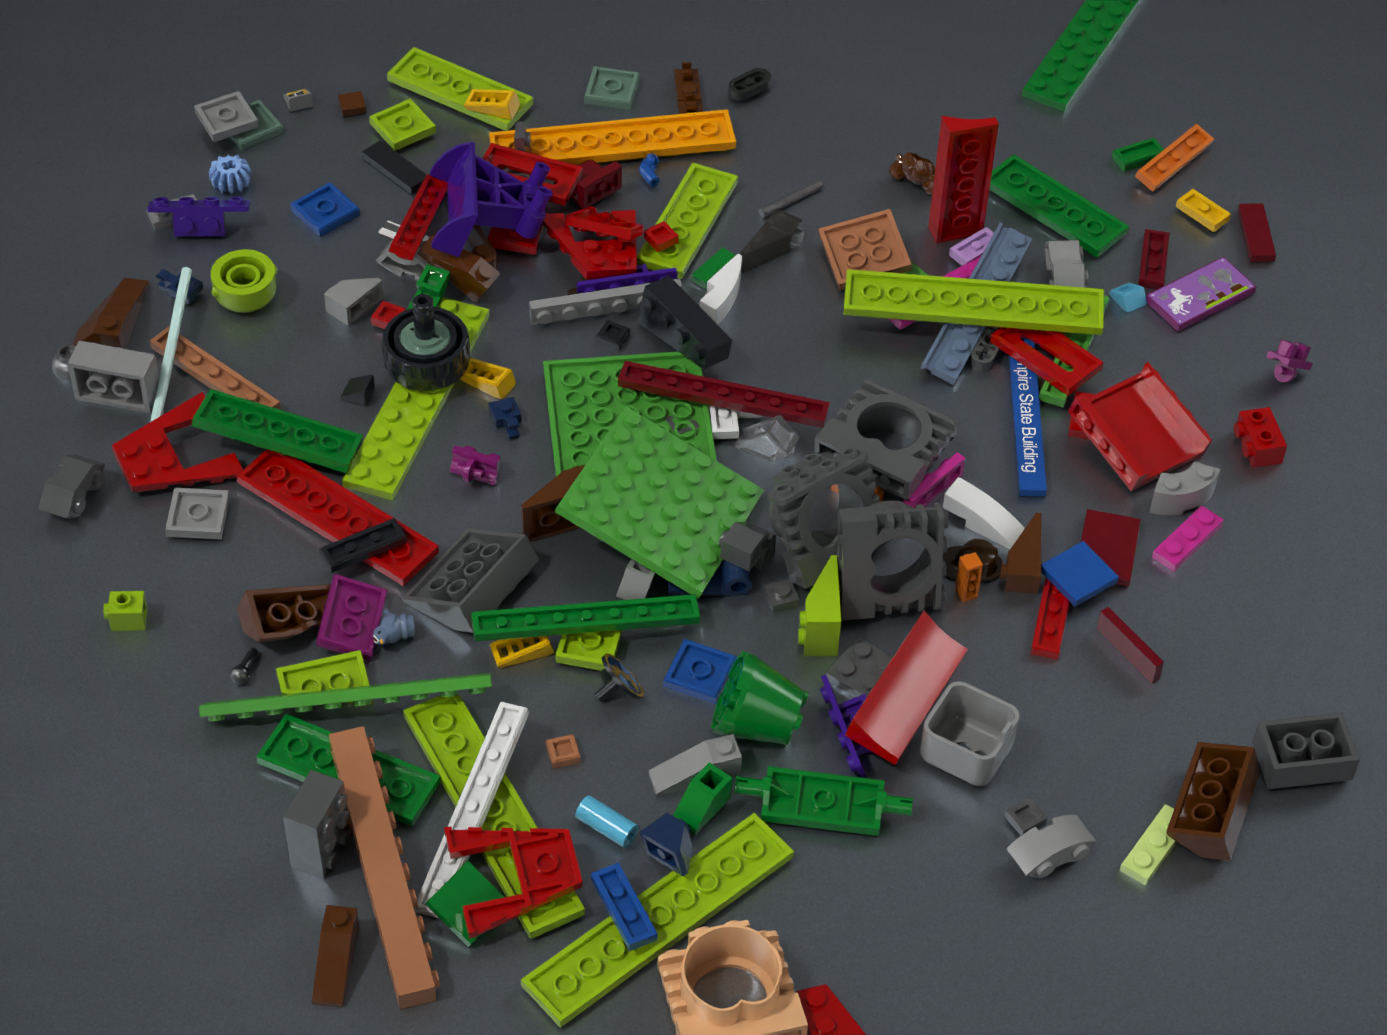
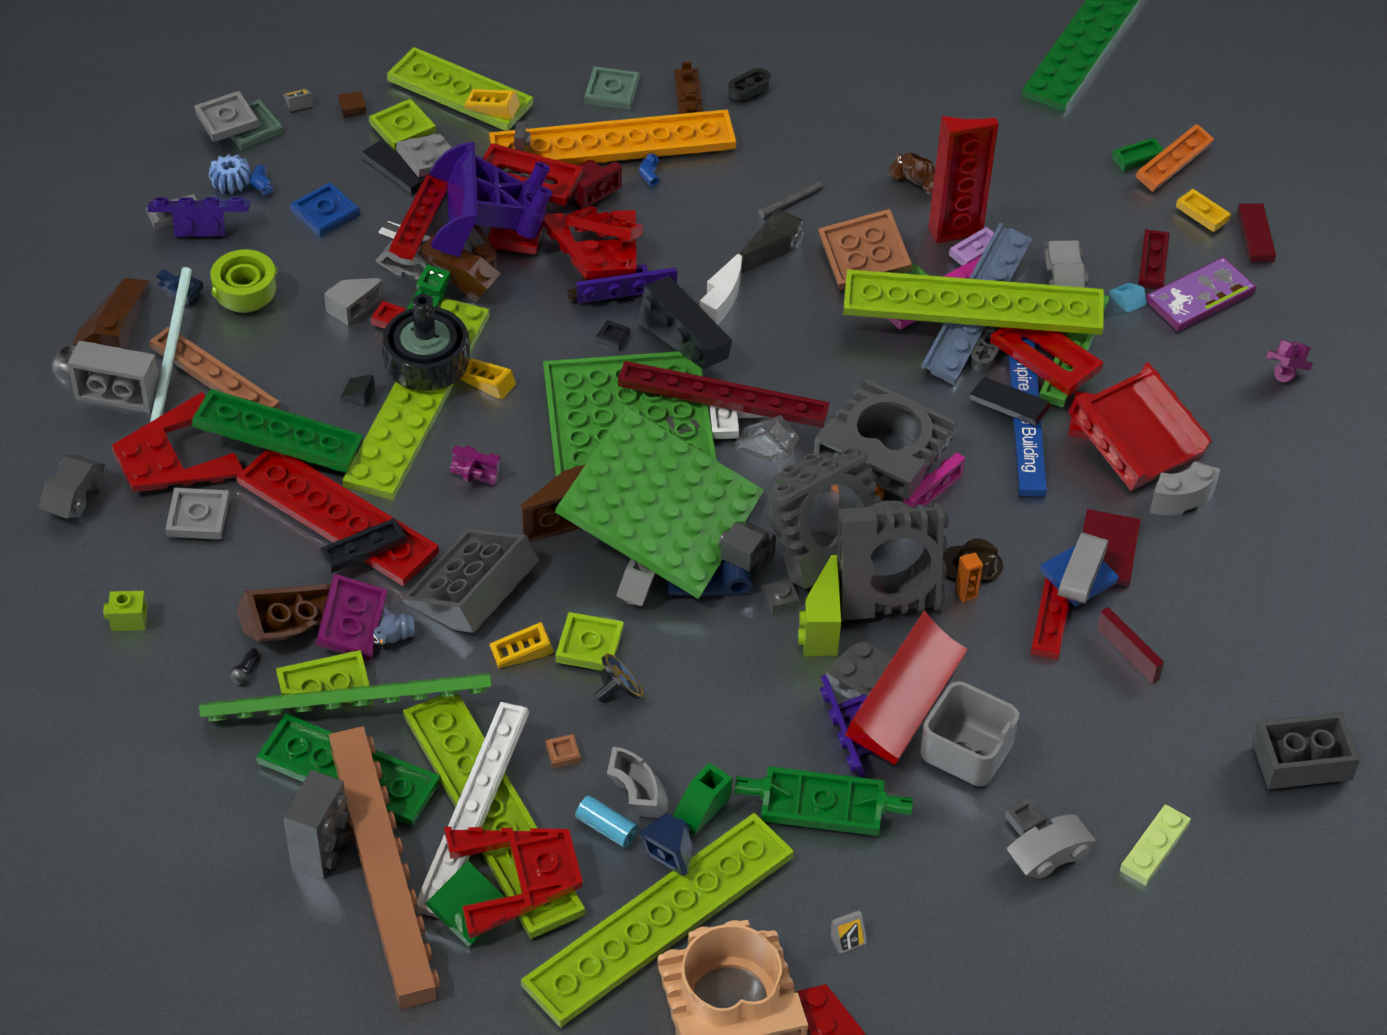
(260, 181): none -> blue arm
(335, 955): reddish brown slope -> none
(422, 152): none -> light grey plate
(506, 414): dark blue plate -> none
(585, 617): green plate -> none
(587, 304): light grey plate -> none
(624, 906): blue plate -> none
(645, 789): none -> light grey brick
(661, 236): red plate -> none
(678, 771): light grey slope -> none
(691, 216): lime plate -> none
(699, 671): blue tile -> none
(711, 267): green tile -> none
(758, 703): green cone -> none
(848, 932): none -> slope
(982, 513): white slope -> none
(1010, 401): none -> black tile
(1023, 561): reddish brown slope -> none
(1056, 206): green plate -> none
(1083, 568): none -> light grey beam
(1187, 538): dark pink plate -> none
(1214, 799): reddish brown slope -> none
(1260, 437): red brick -> none

